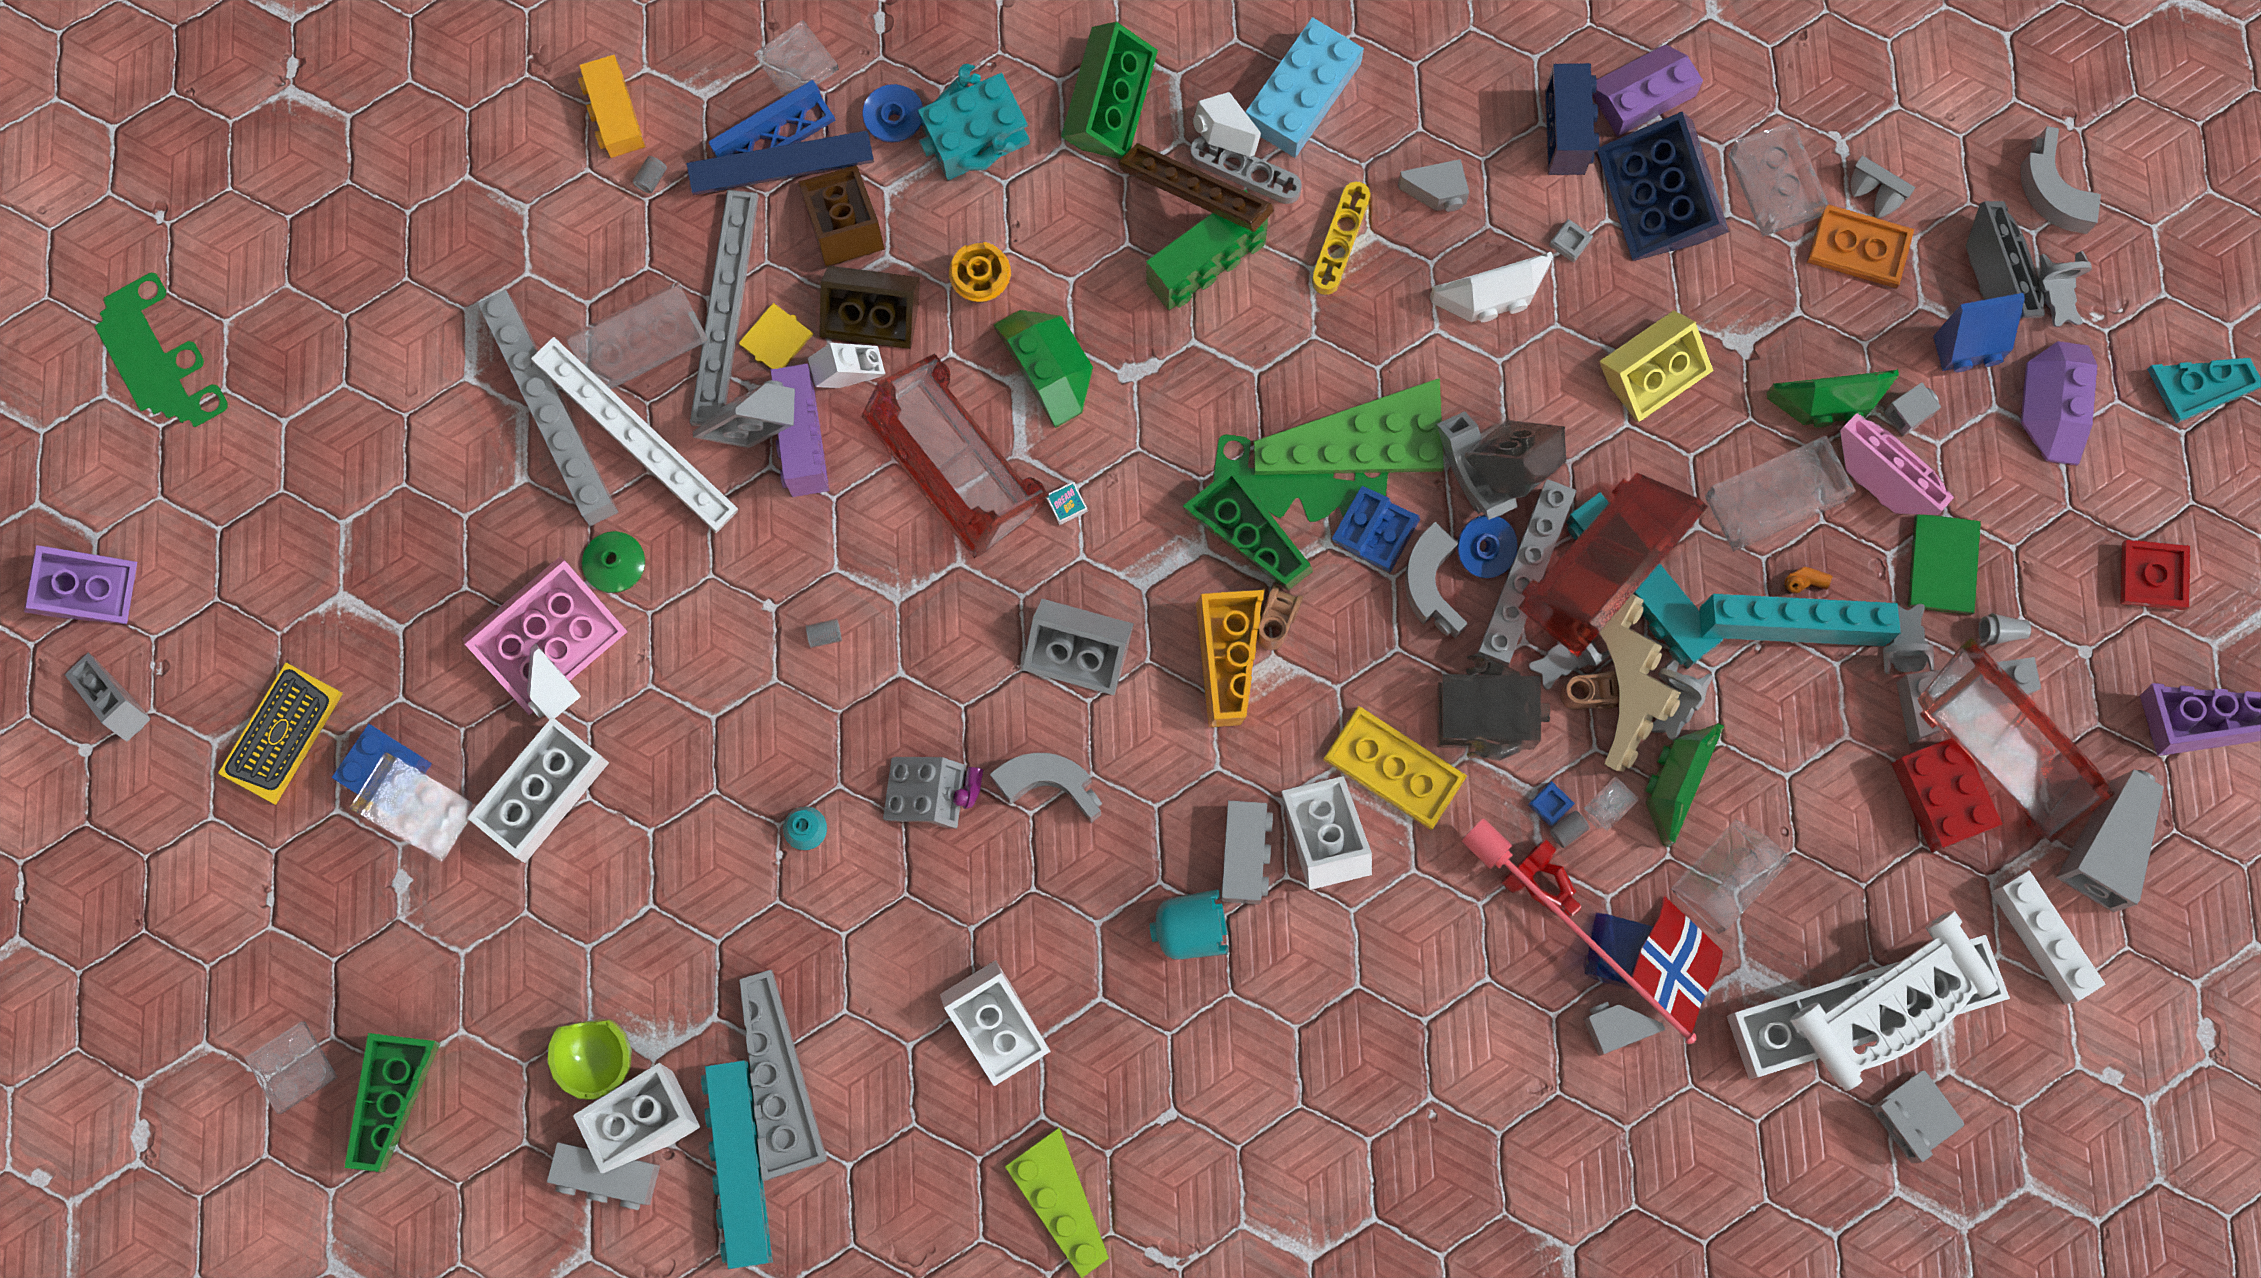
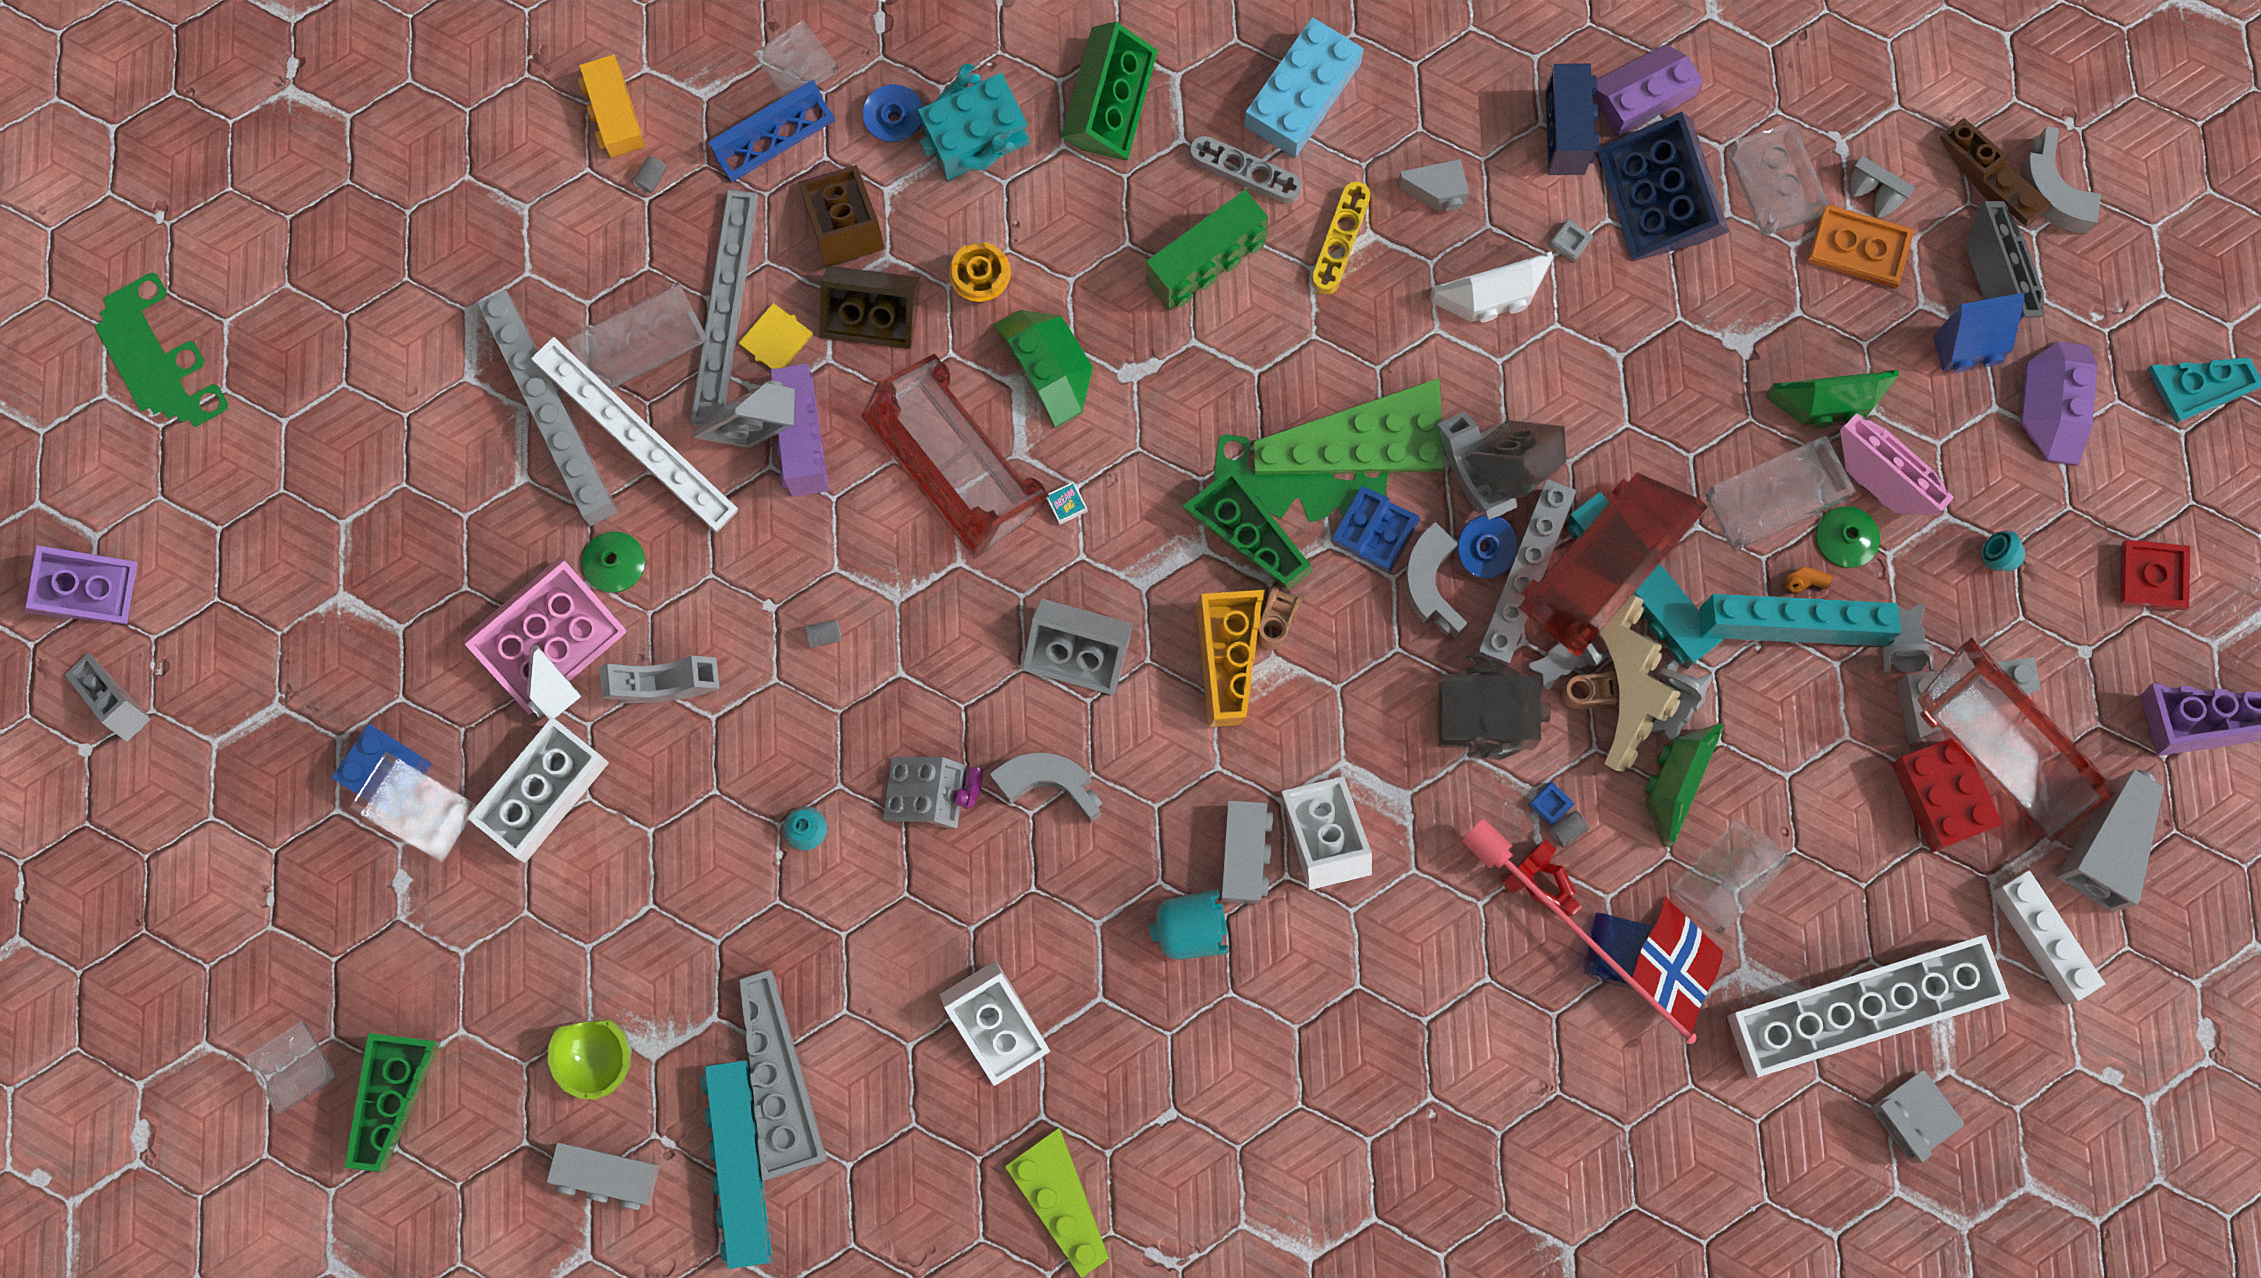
(280, 733): tile -> none
(636, 1119): white slope -> none
(660, 683): none -> light grey arch
(780, 162): dark blue tile -> none
(845, 365): white slope -> none
(1196, 187): reddish brown tile -> none
(1226, 125): white slope -> none
(1395, 767): yellow tile -> none
(1610, 804): clear slope -> none
(1618, 1027): light grey slope -> none
(1657, 365): light yellow slope -> none
(1832, 1031): white piece -> none
(1841, 549): none -> green dish
(1913, 409): light grey brick -> none
(1944, 564): green tile -> none
(1988, 171): none -> reddish brown slope
(2002, 629): light grey cone -> none
(2003, 551): none -> teal cone
(2058, 284): light grey hair -> none

